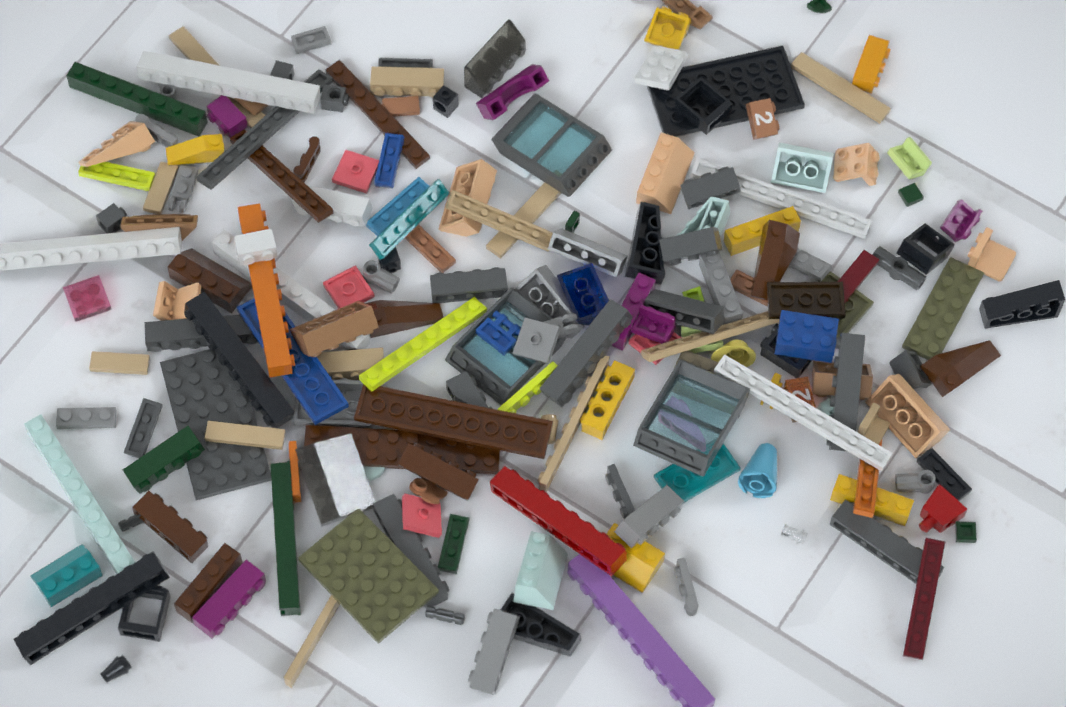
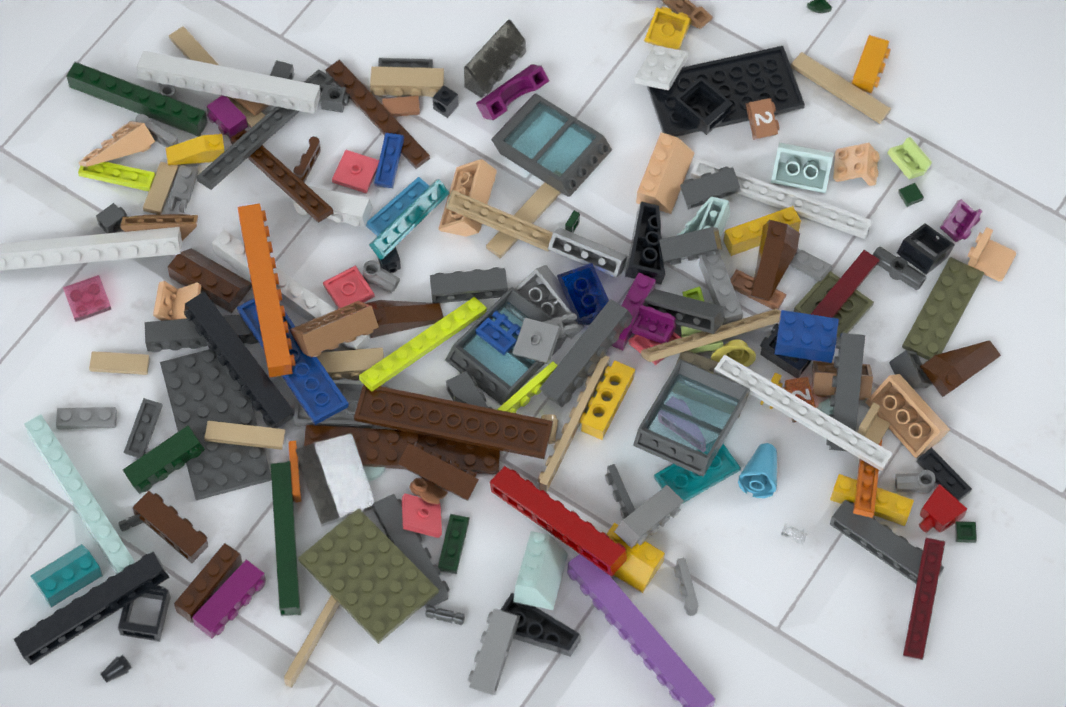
(255, 247): white brick -> none
(311, 39): light grey plate -> none
(430, 249): nougat tile -> none
(806, 297): dark brown tile -> none
(1023, 305): black wedge -> none

